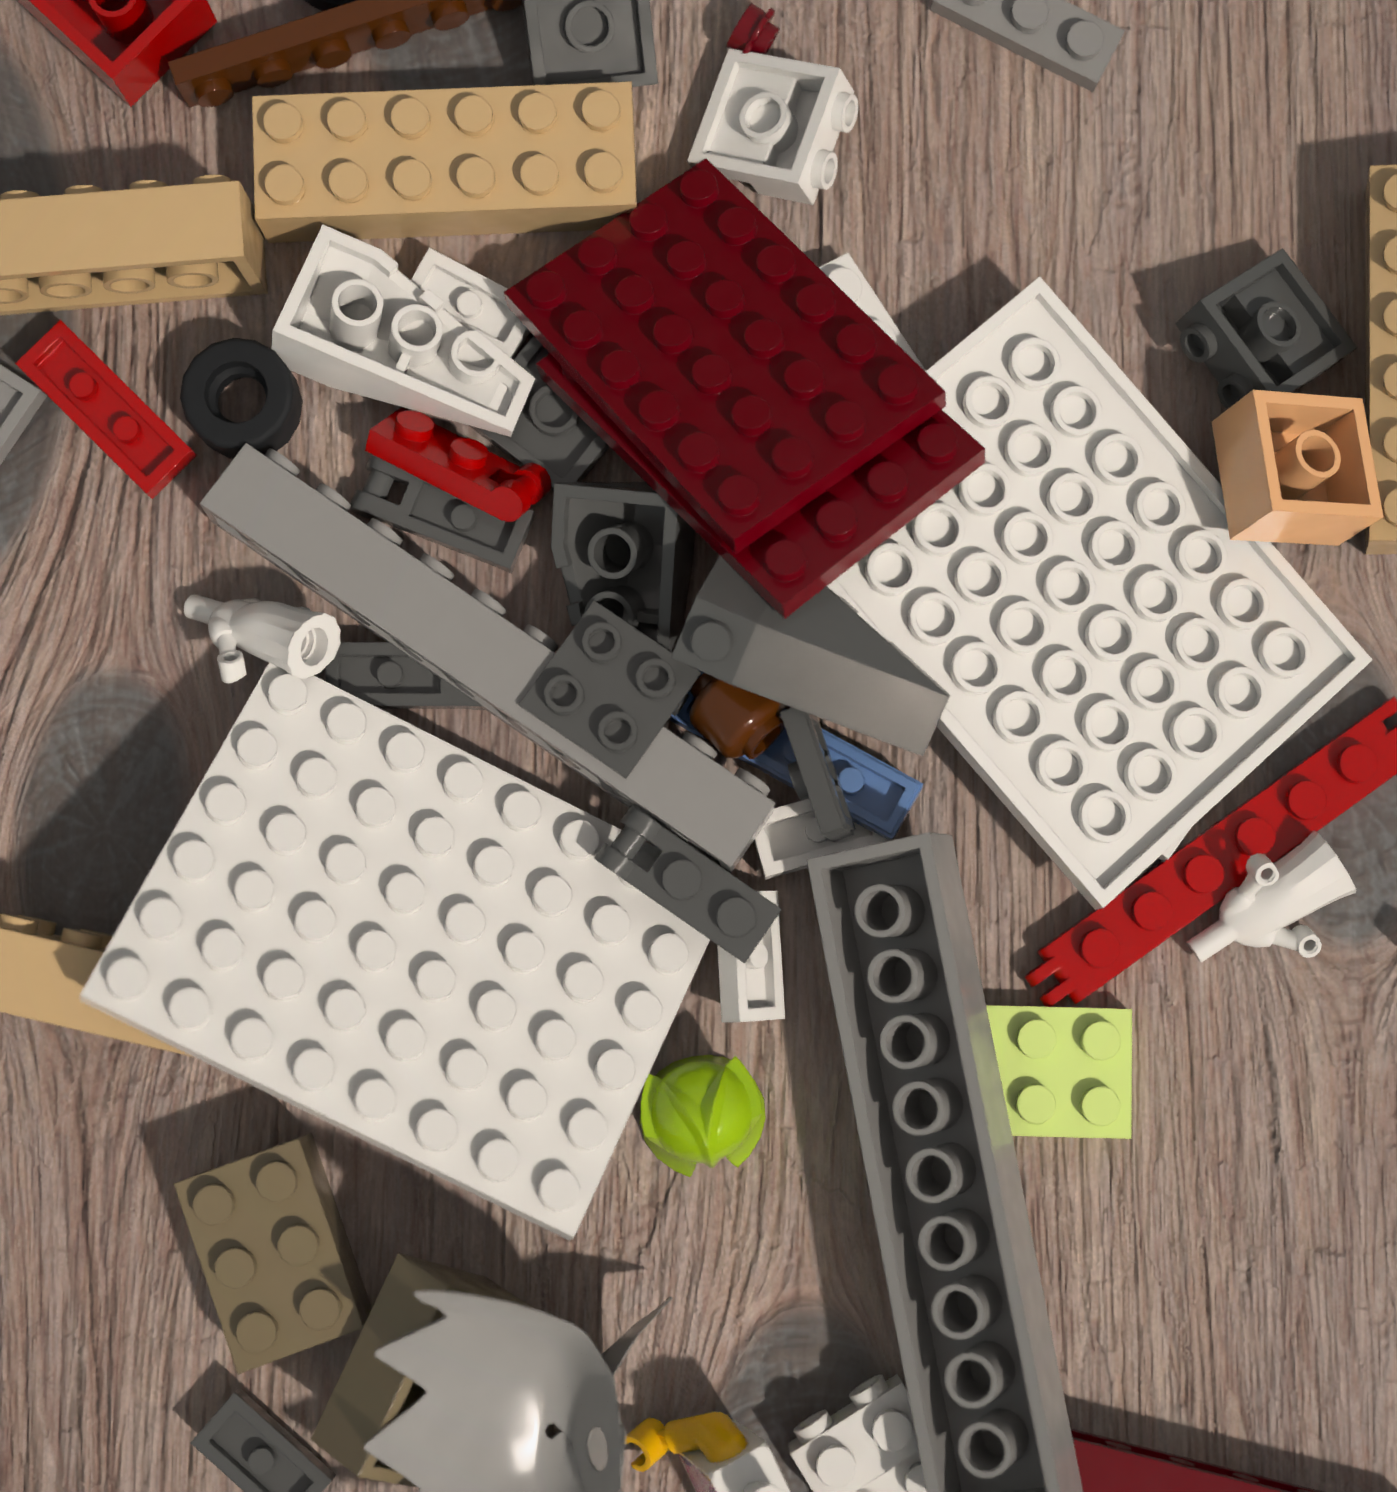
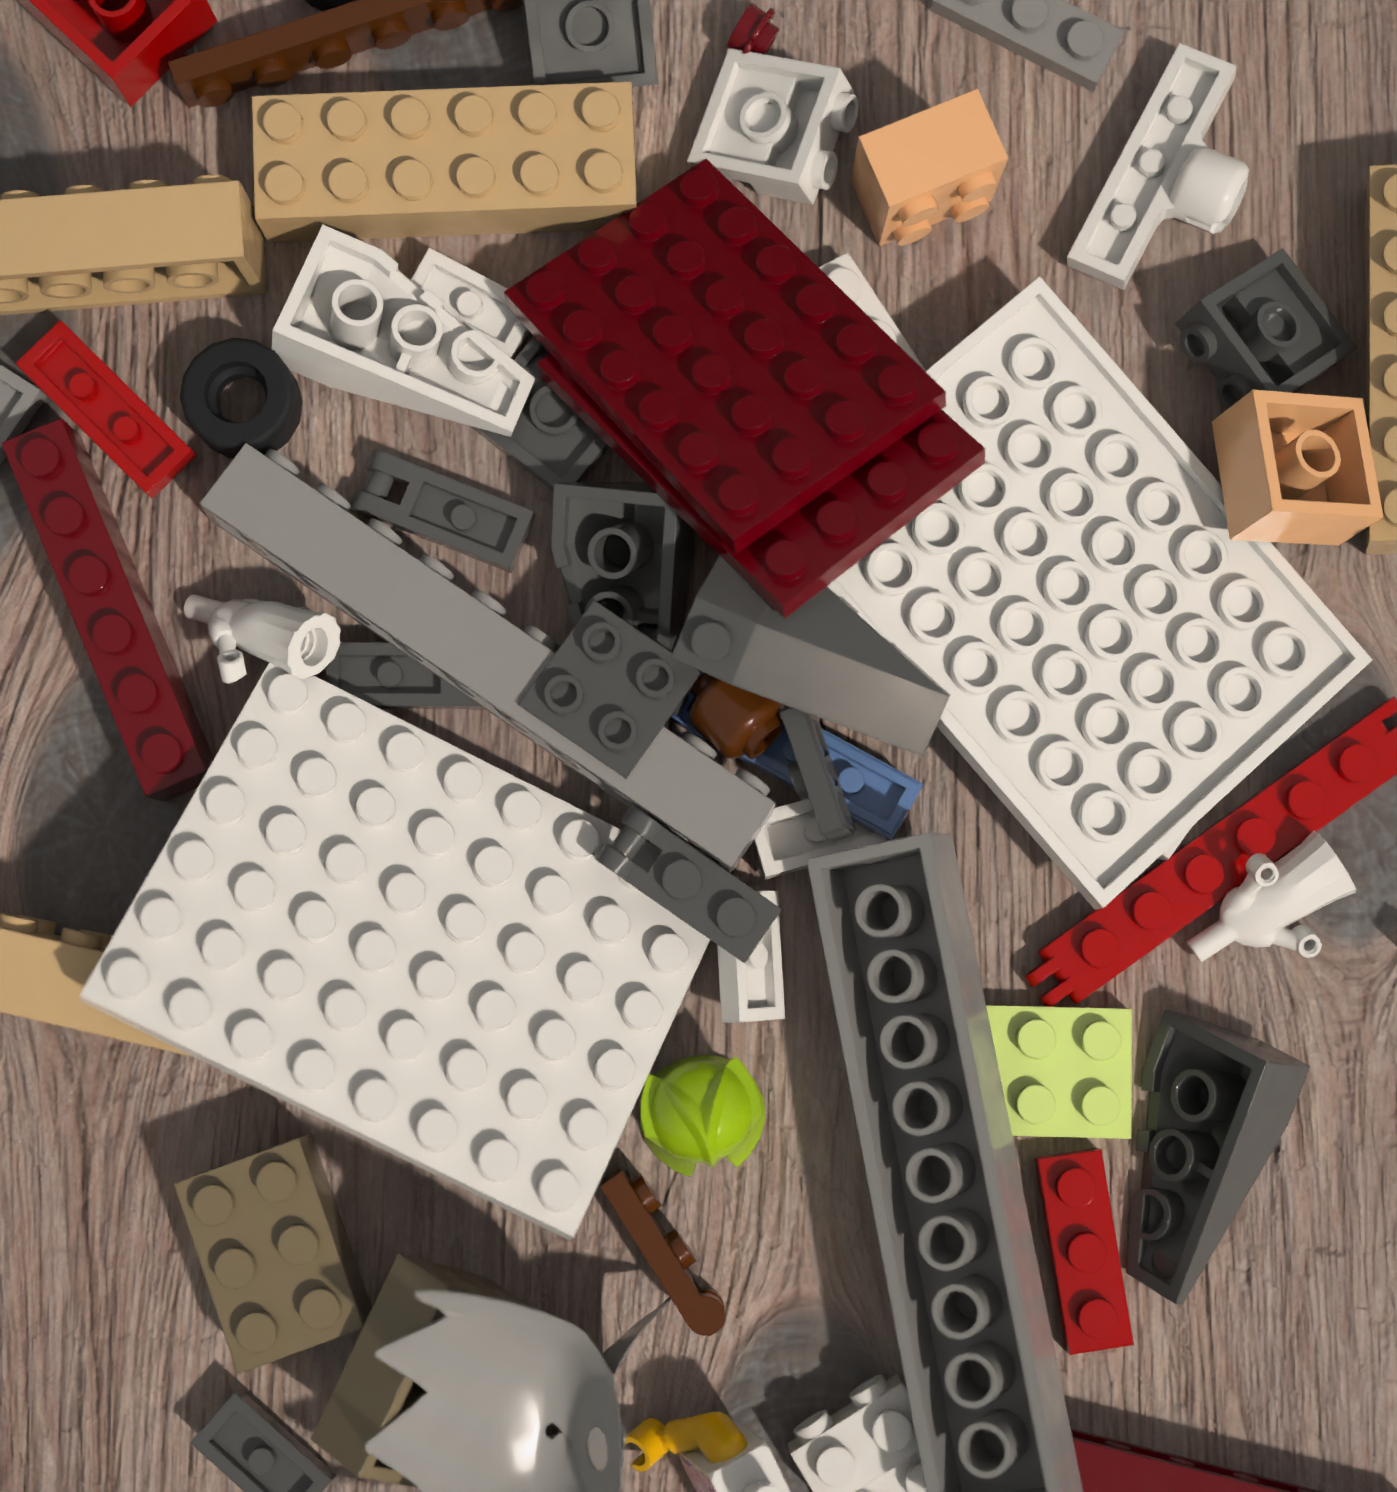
(110, 609): none -> dark red brick
(458, 465): red plate -> none
(665, 1253): none -> reddish brown plate
(928, 169): none -> light nougat brick
(1083, 1251): none -> red plate
(1164, 171): none -> white plate
(1209, 1130): none -> dark grey wedge

